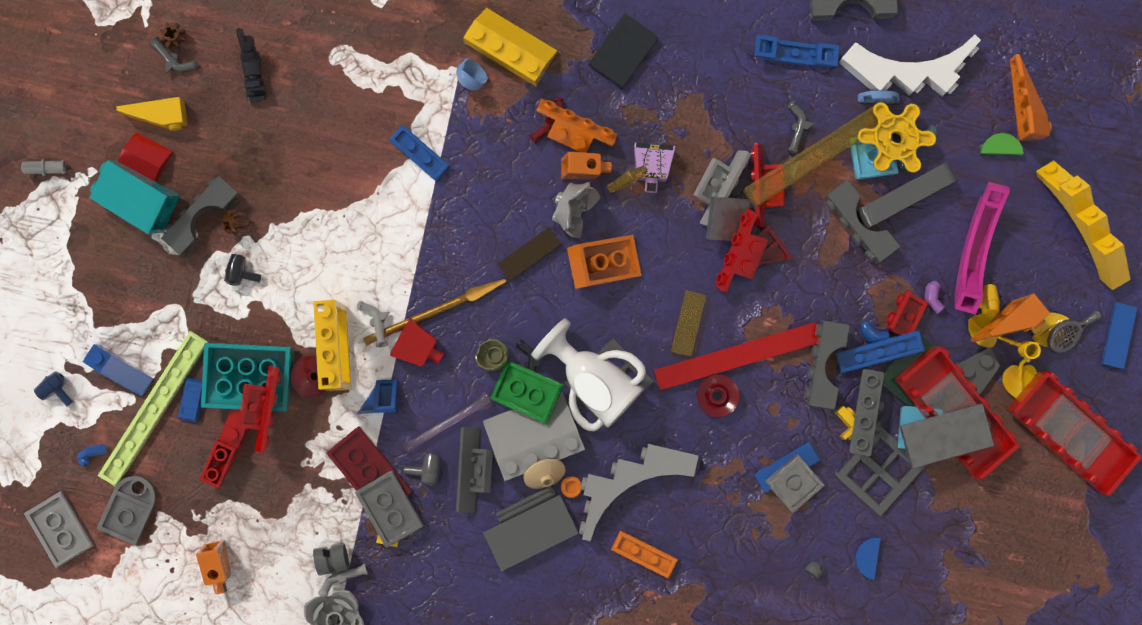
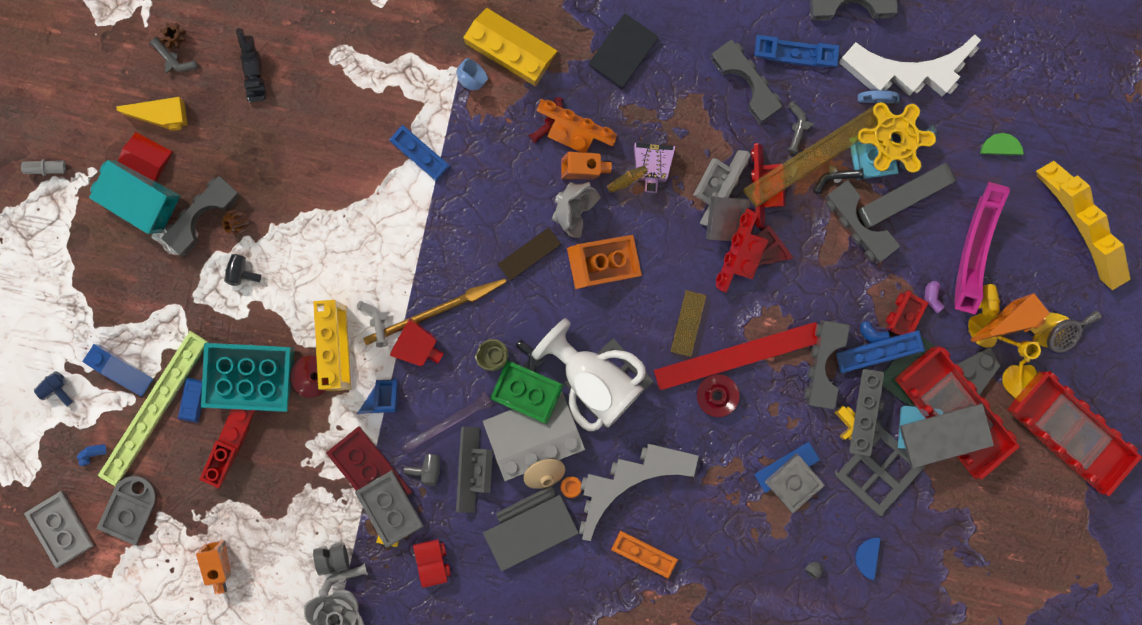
(257, 408): red bracket -> none
(431, 562): none -> red brick
(730, 60): none -> dark grey arch
(837, 176): none -> black piece
(1029, 110): orange wedge -> none
(1119, 335): blue tile -> none

